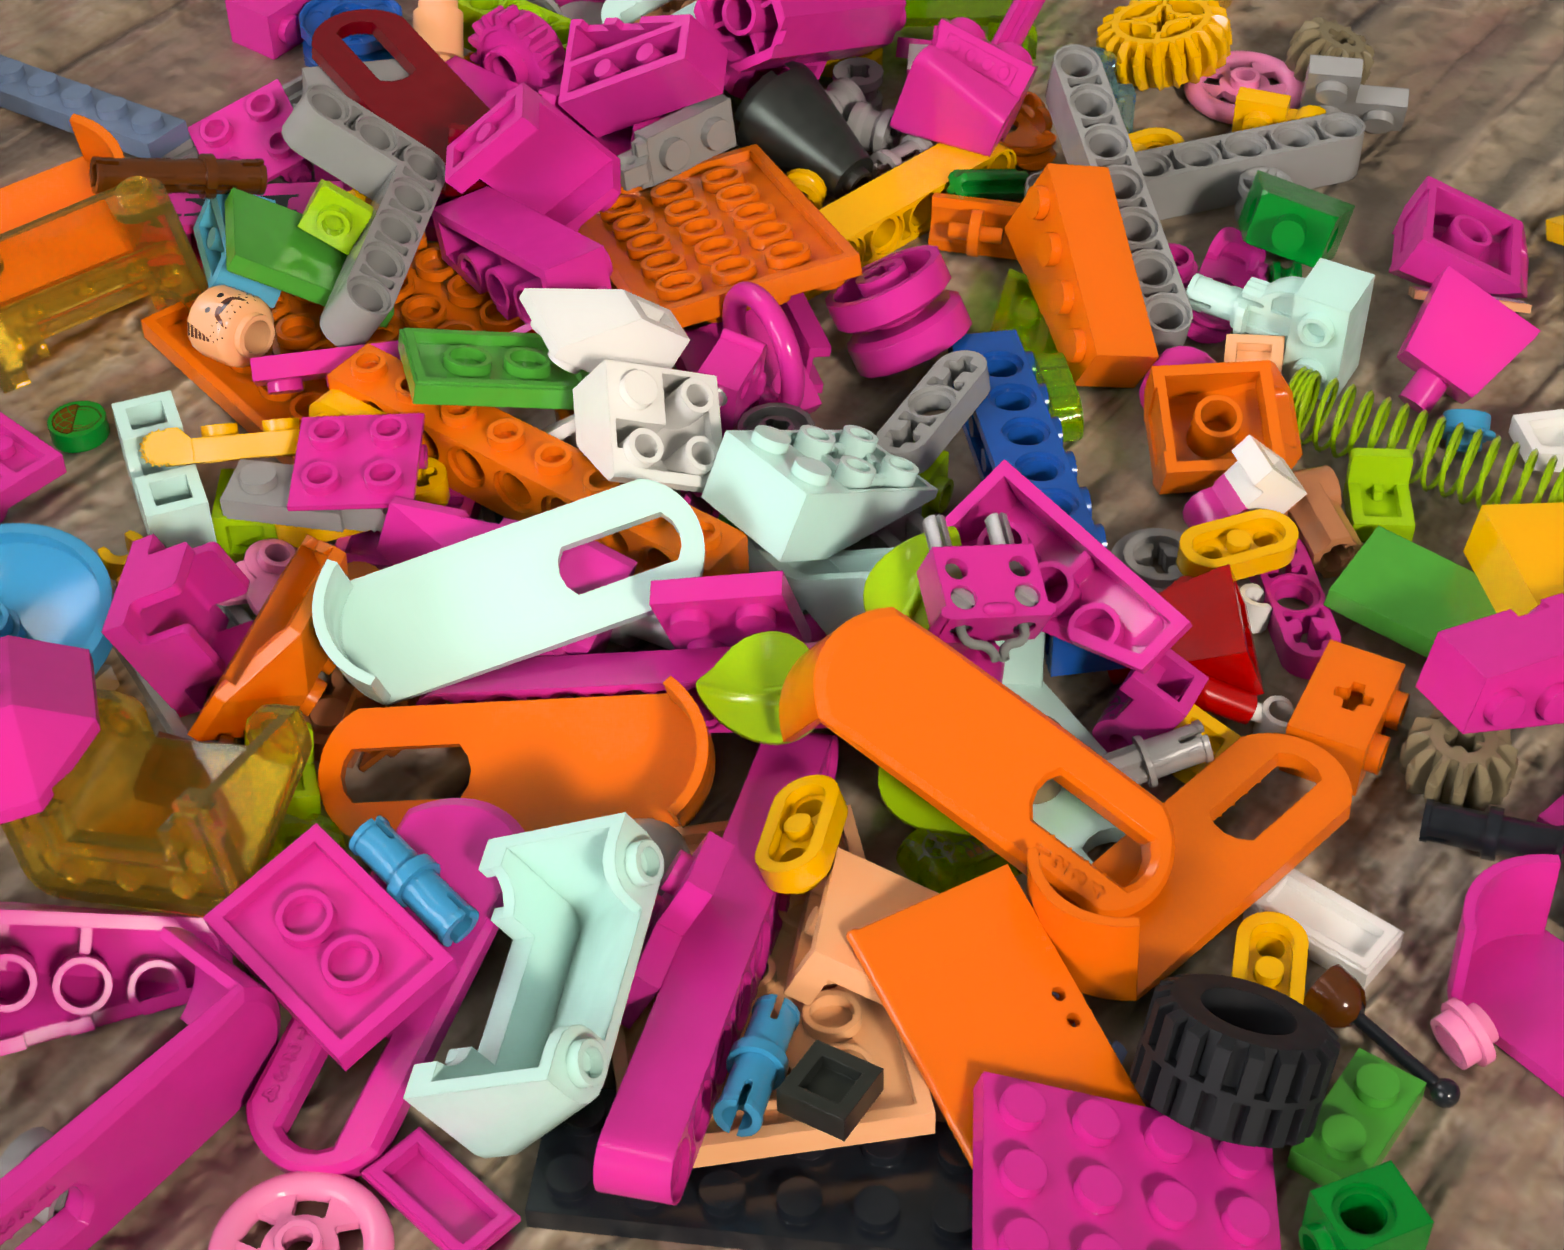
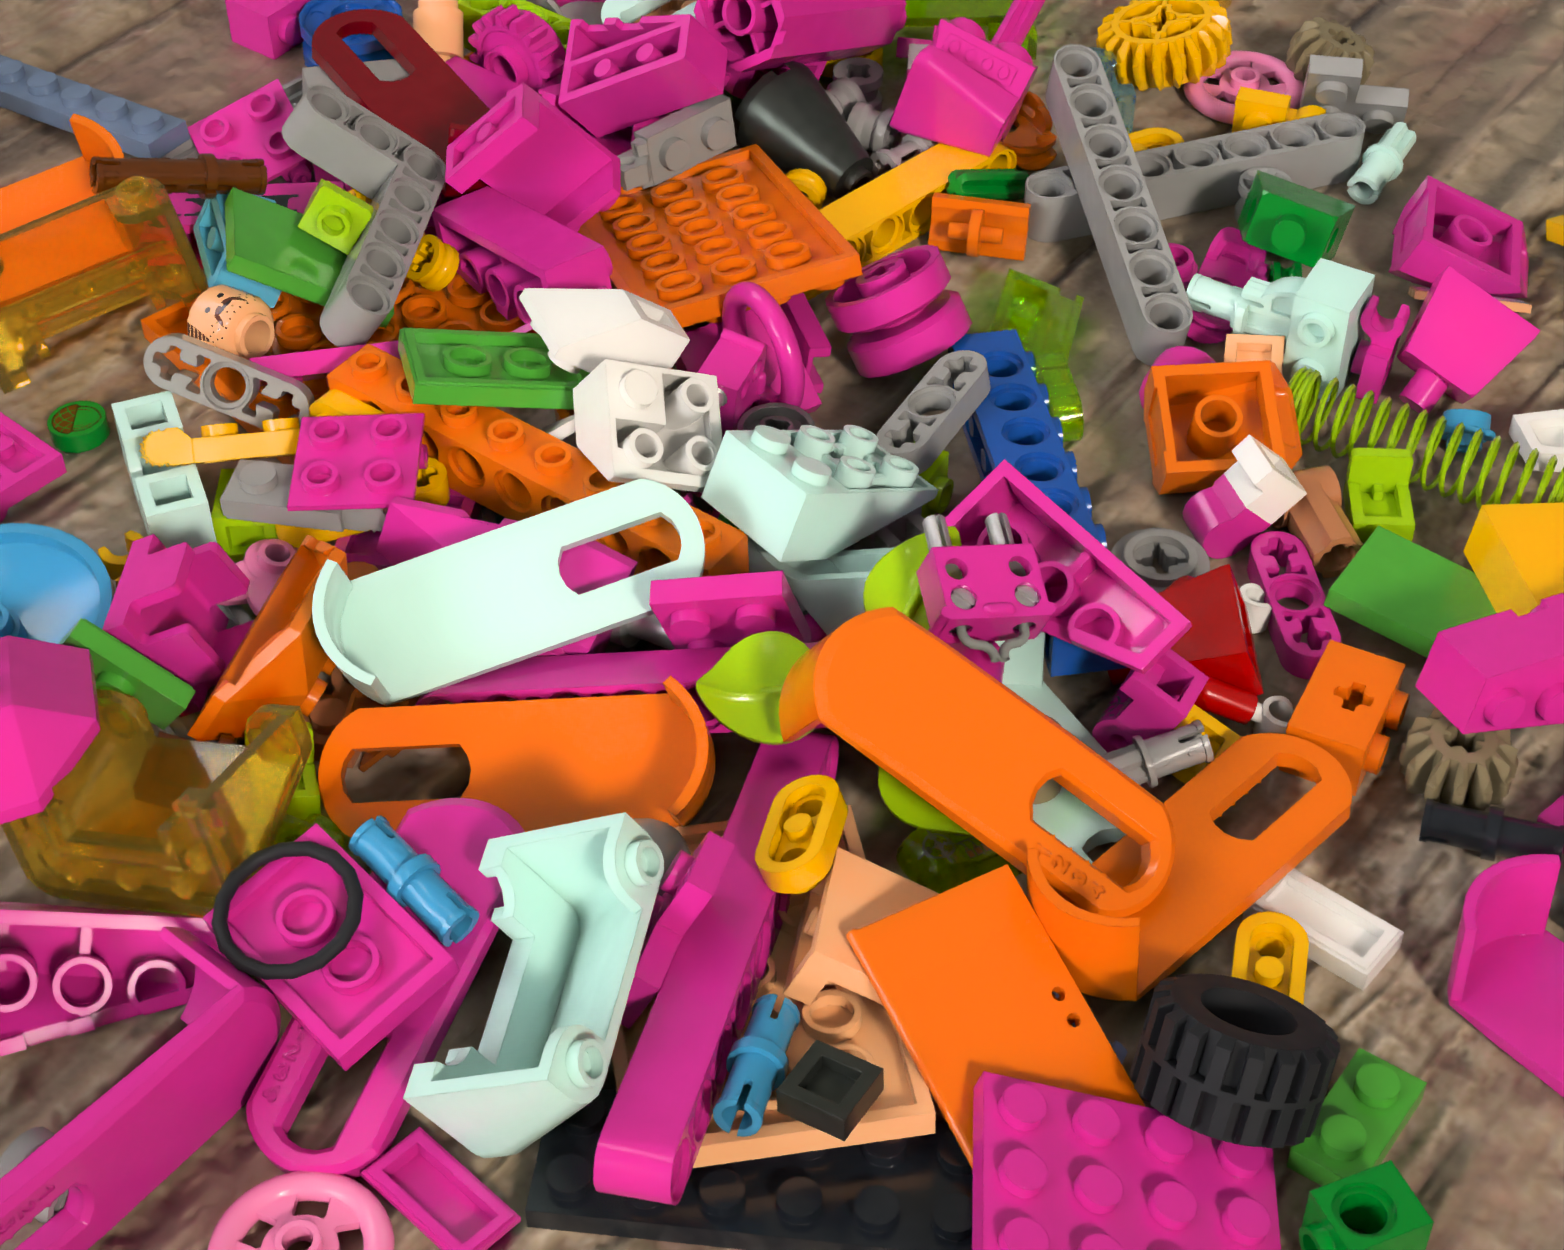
(130, 673): none -> bright green plate
(193, 353): none -> light grey beam
(308, 964): none -> black piece
(433, 263): none -> yellow bush
(1084, 275): orange wedge -> none
(1247, 541): yellow plate -> none
(1342, 1003): hinge -> none
(1375, 357): none -> dark pink plate
(1381, 164): none -> light aqua axle
(1465, 1034): bright pink plate -> none

